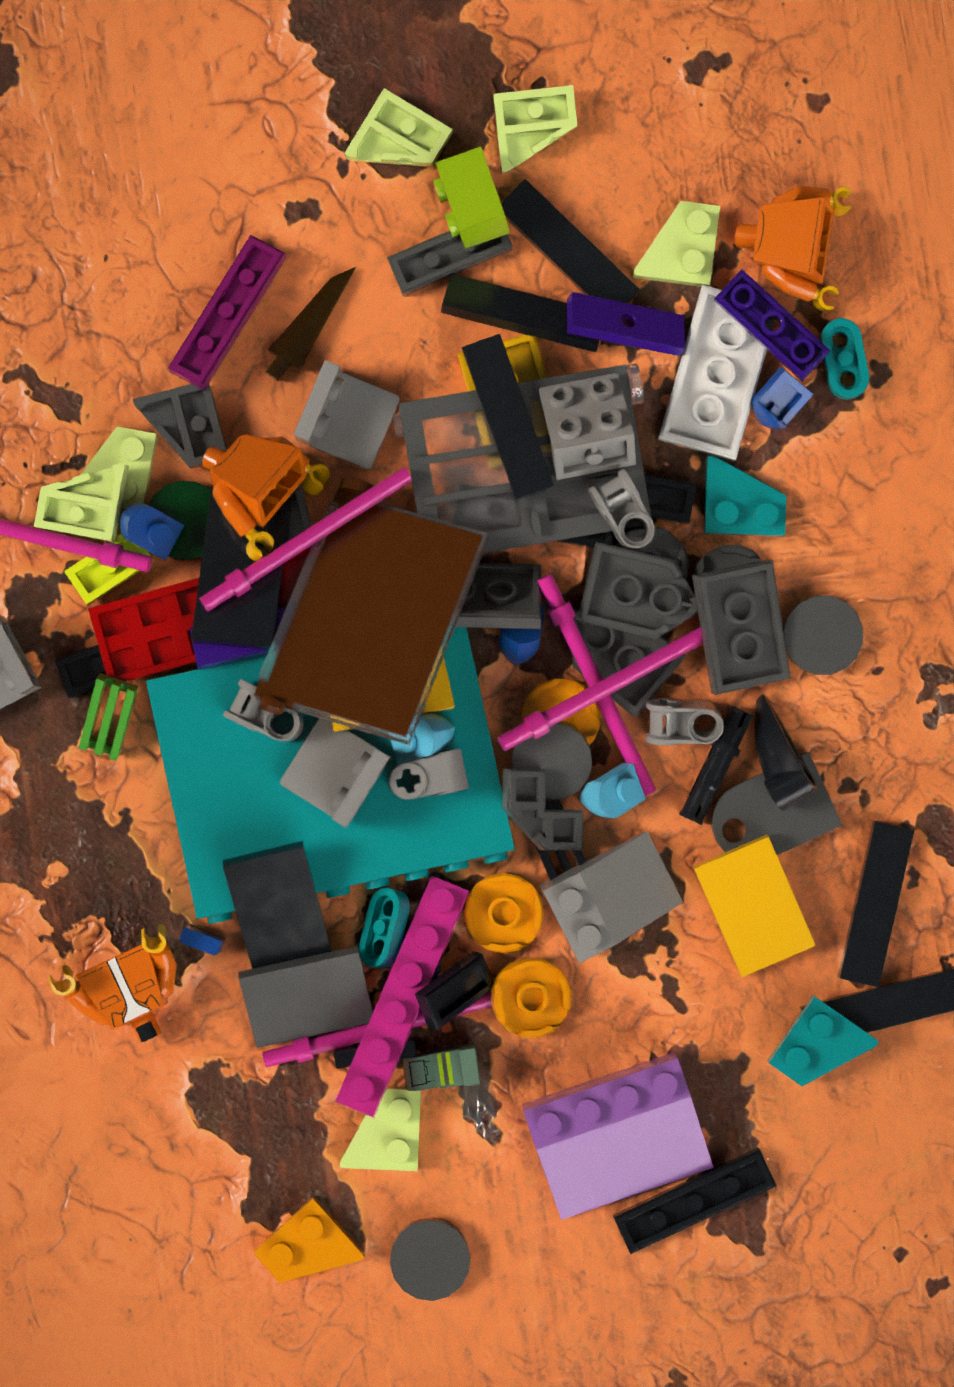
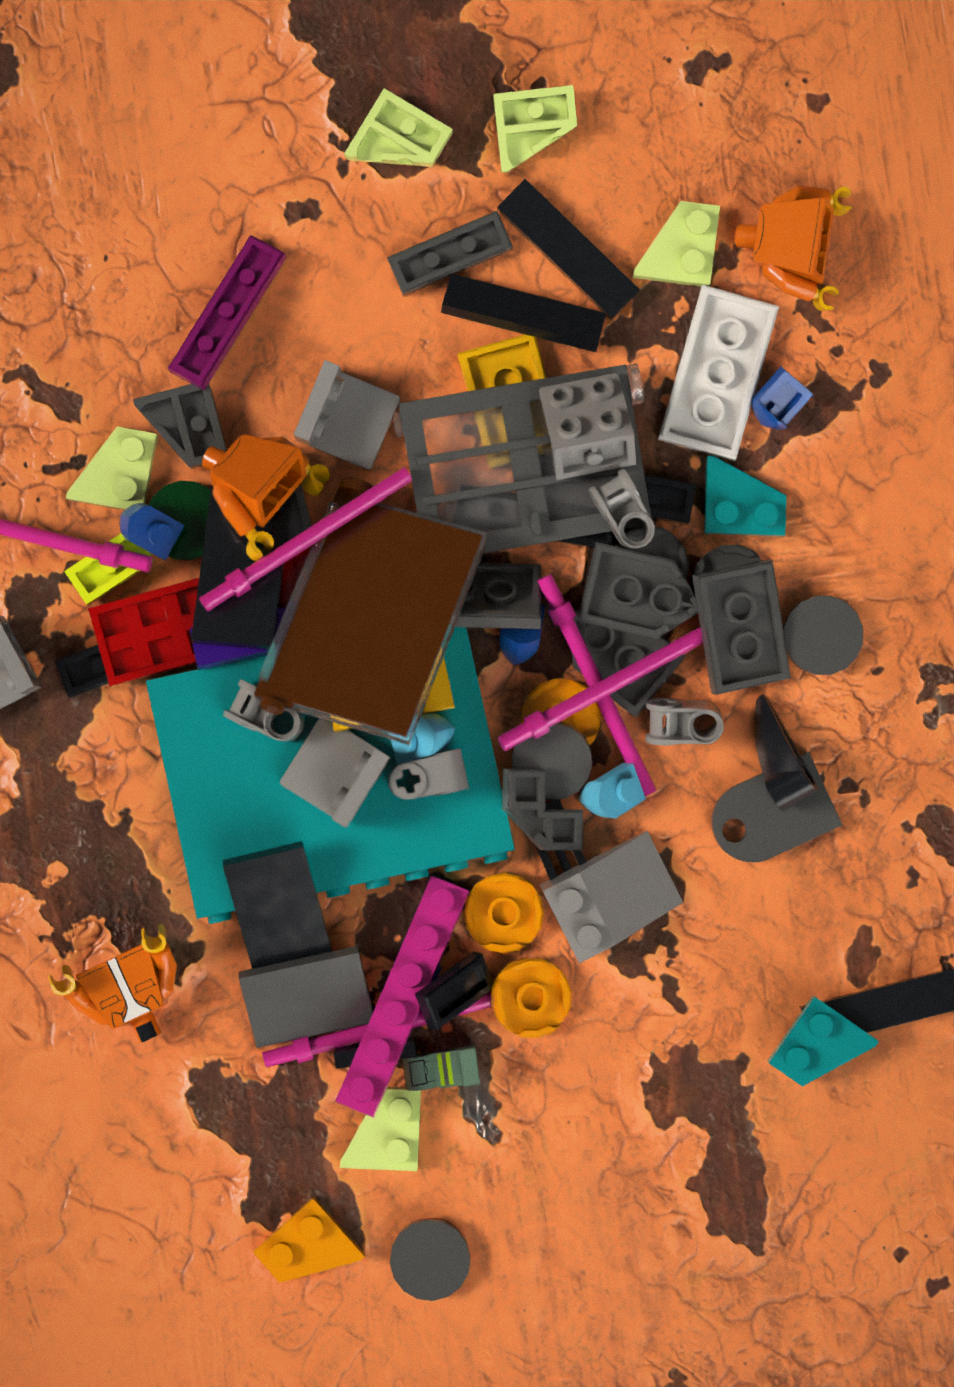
(84, 505): yellowish green wing -> none
(100, 745): bright green tile -> none
(202, 939): blue tile -> none
(299, 337): dark brown bar -> none
(384, 928): teal plate -> none
(472, 198): lime brick -> none
(507, 417): black tile -> none
(617, 1135): slope -> none
(625, 324): dark purple tile -> none
(694, 1200): black tile -> none
(716, 765): black pin -> none
(754, 905): yellow tile -> none
(790, 343): dark purple tile -> none
(847, 359): teal plate -> none
(875, 904): black tile -> none

